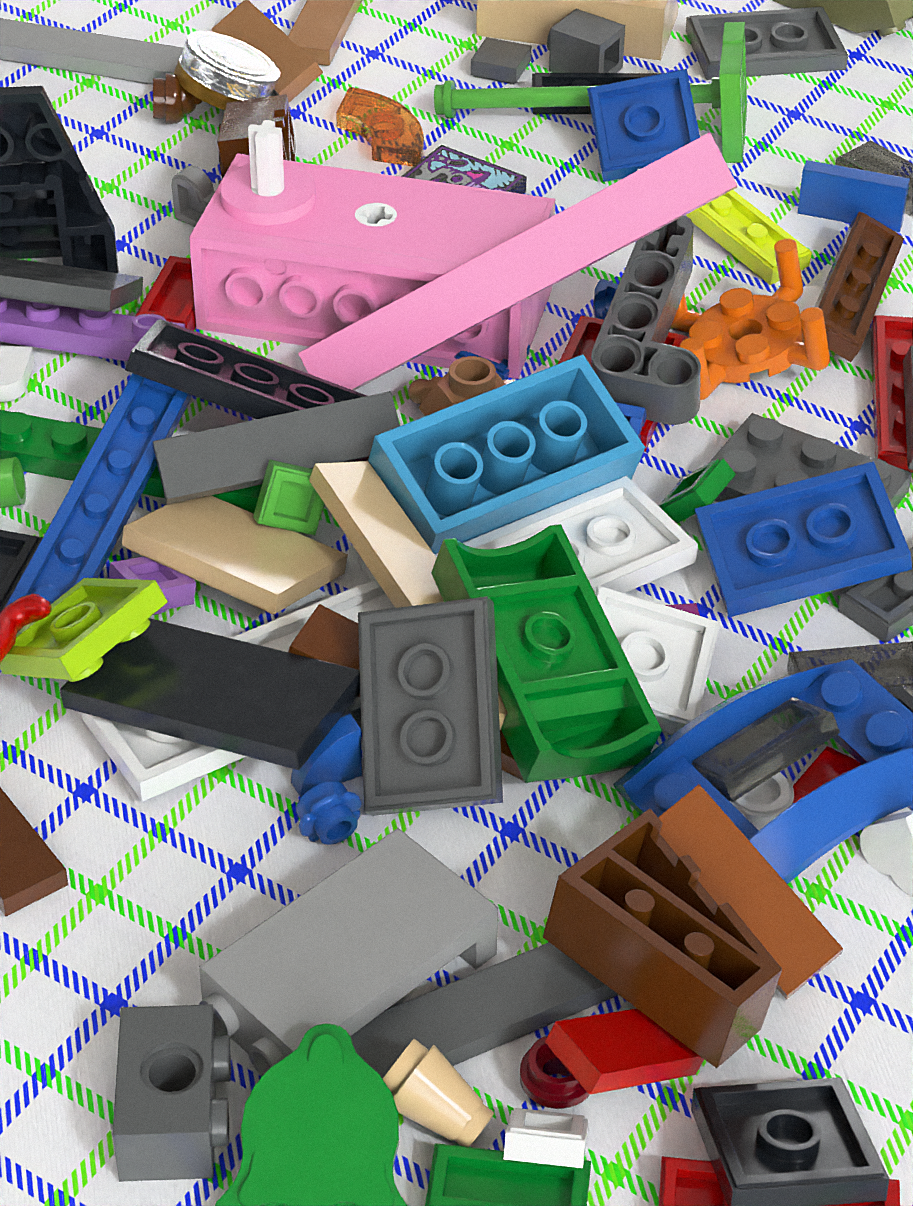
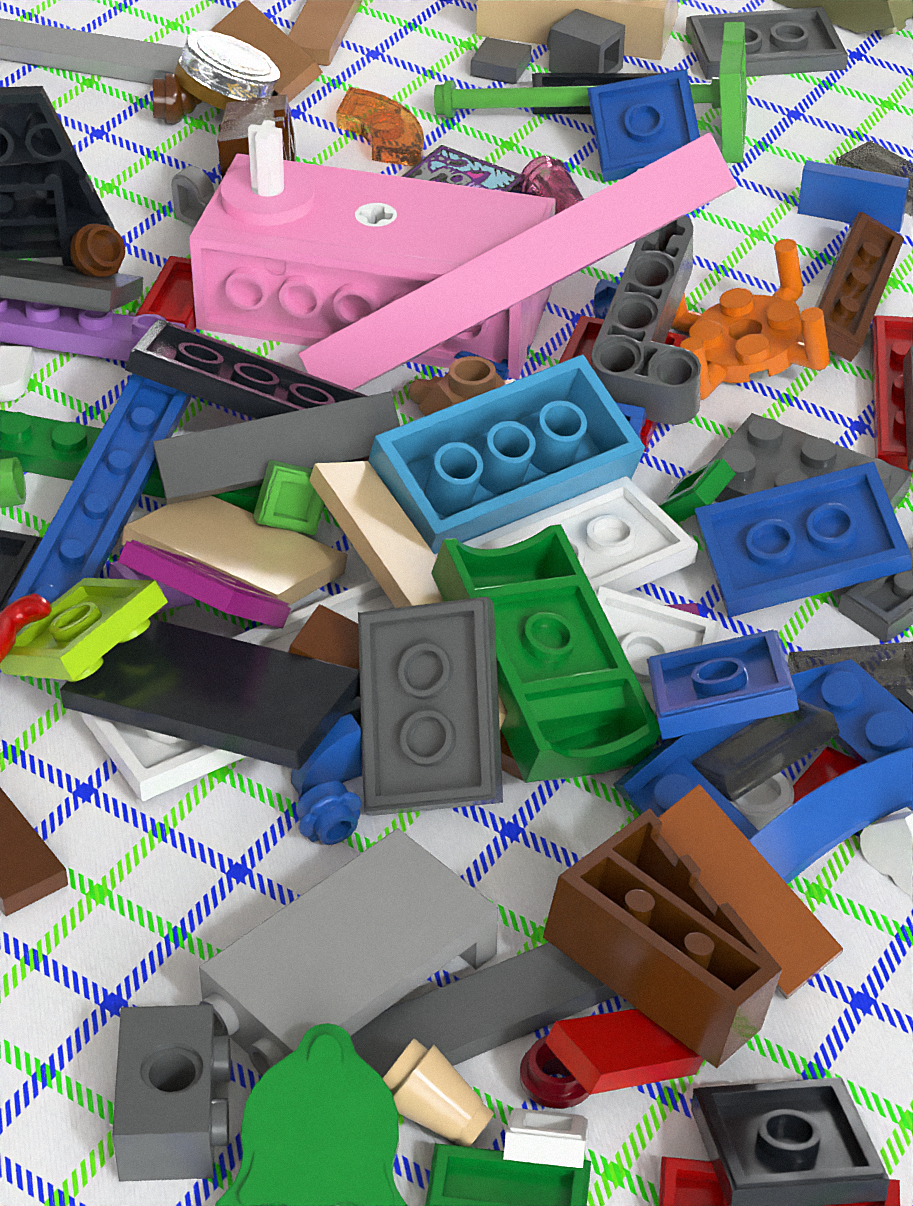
(97, 250): none -> reddish brown plate
(205, 583): none -> magenta tile
(550, 179): none -> clear pink cone
(721, 684): none -> blue tile
(746, 234): neon yellow tile -> none

